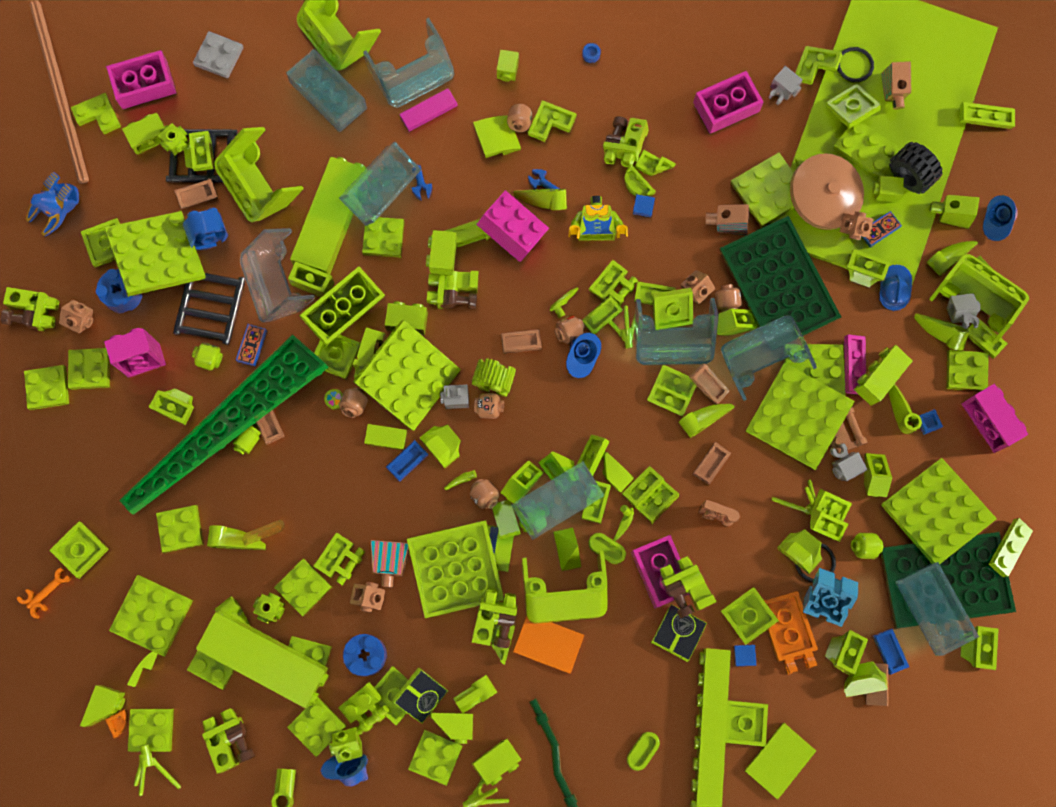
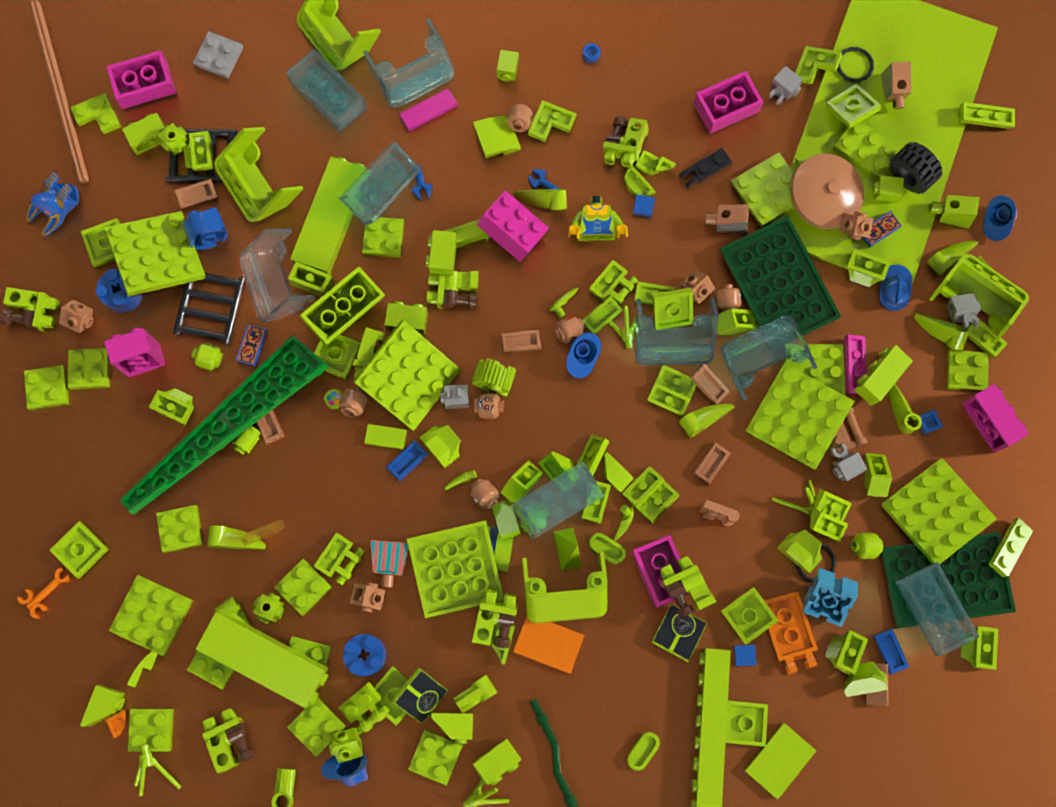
(707, 167): none -> black hinge

